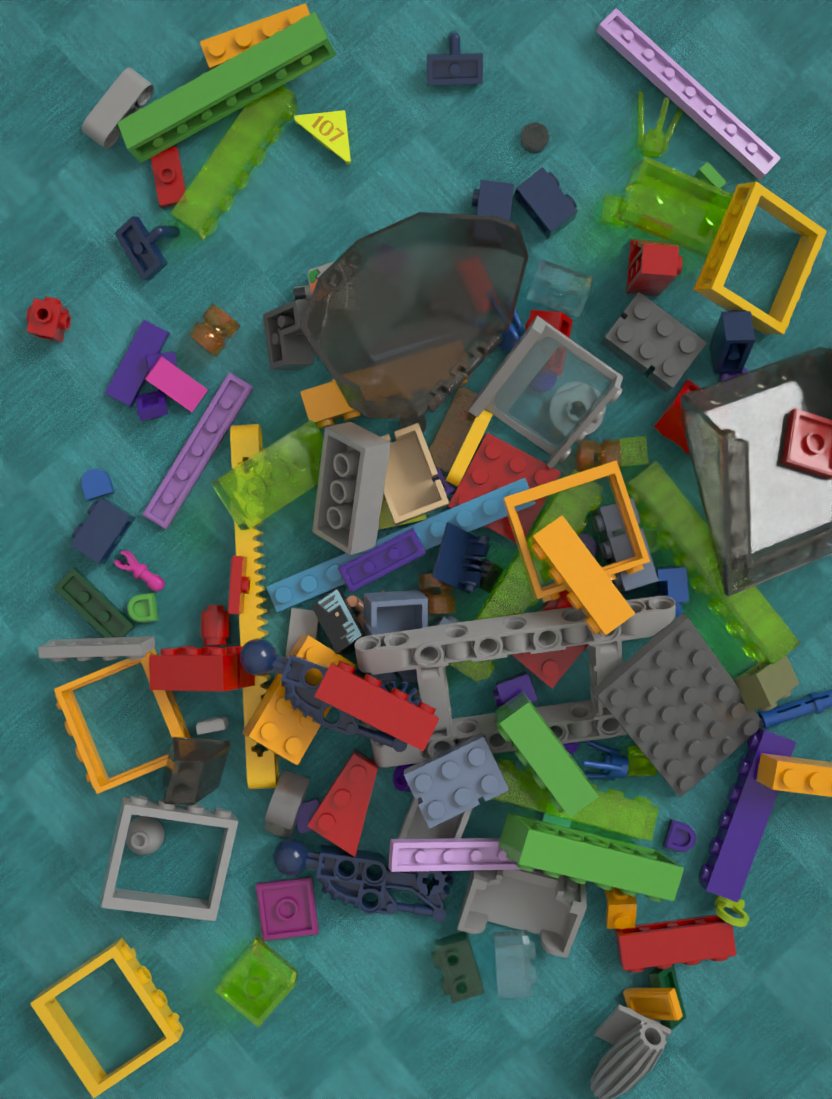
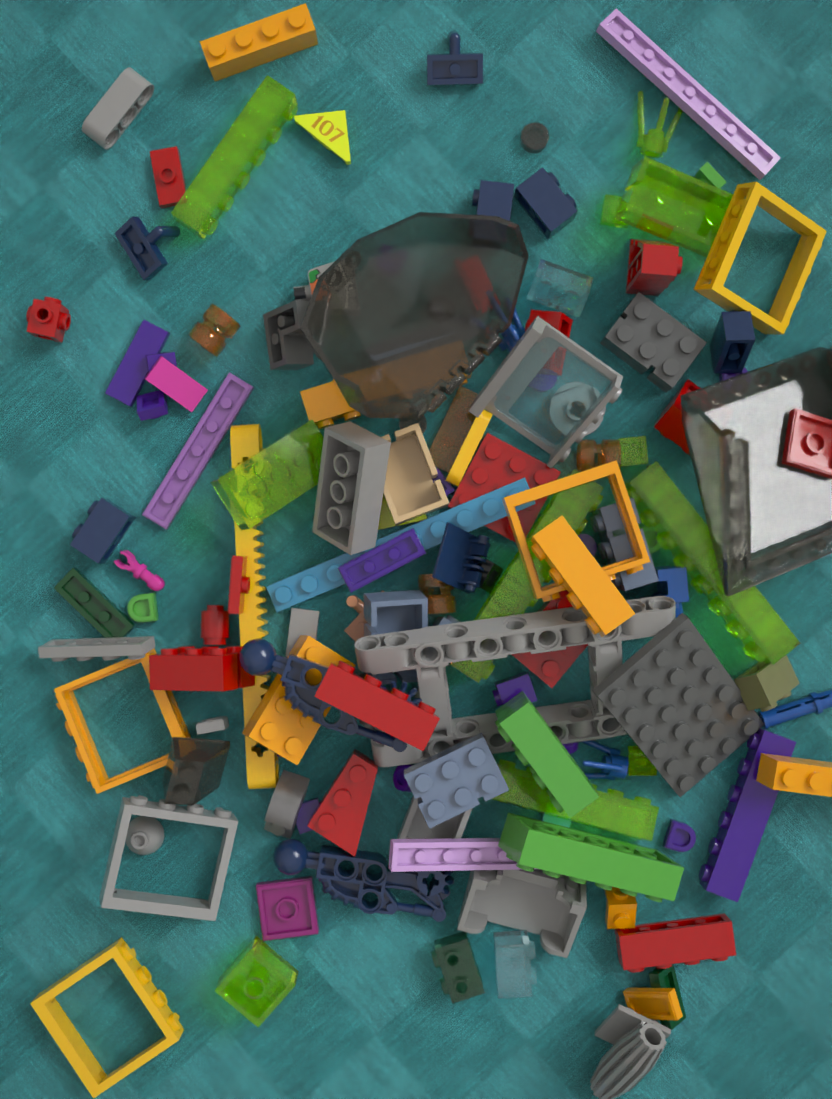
(96, 484): blue tile -> none
(227, 88): bright green brick -> none
(338, 621): panel -> none
(721, 902): lime piece -> none

